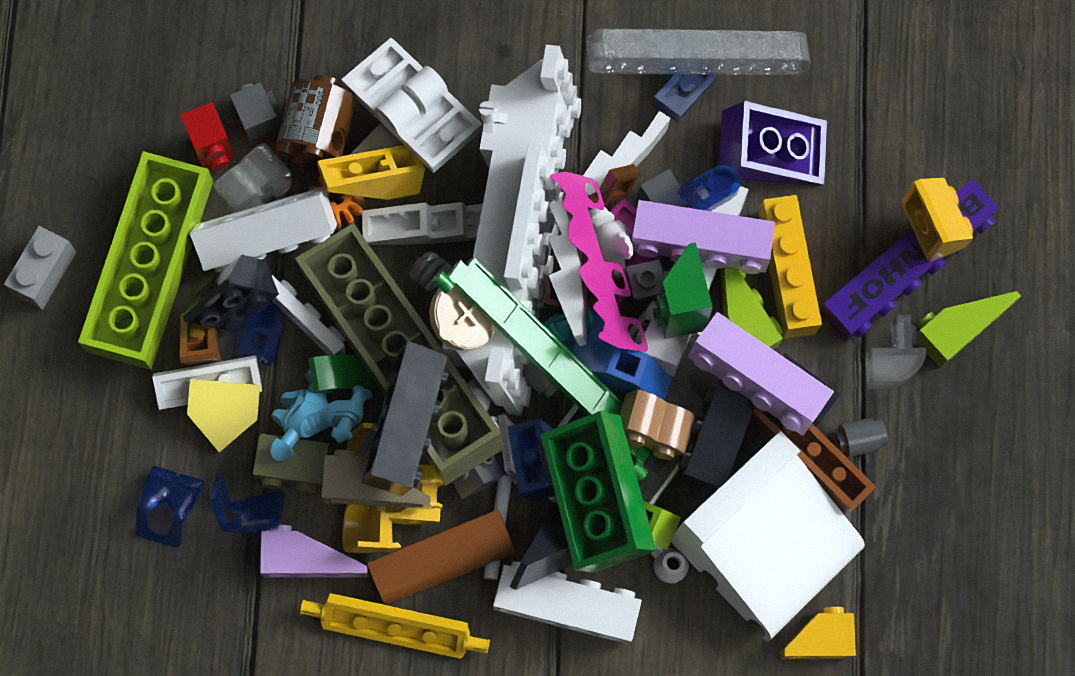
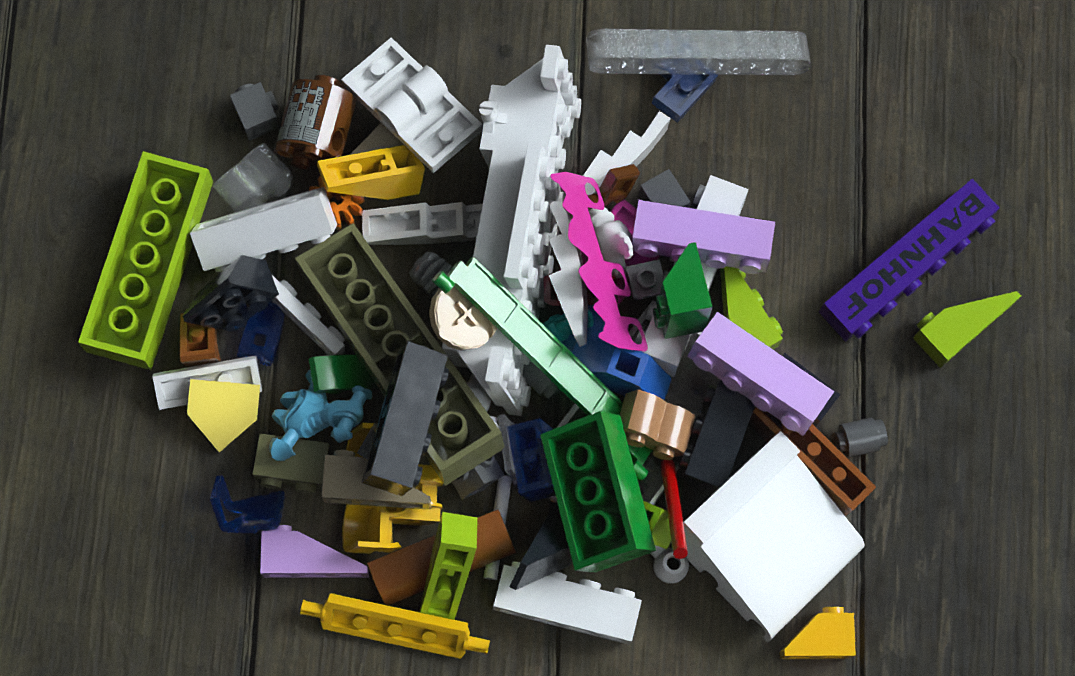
(40, 267): light grey brick -> none
(176, 491): clear blue piece -> none
(208, 137): red brick -> none
(449, 565): none -> lime slope
(674, 509): none -> red bar
(720, 183): clear blue plate -> none
(773, 144): dark purple slope -> none
(791, 269): yellow brick -> none
(895, 365): clear brick -> none
(936, 218): yellow slope -> none

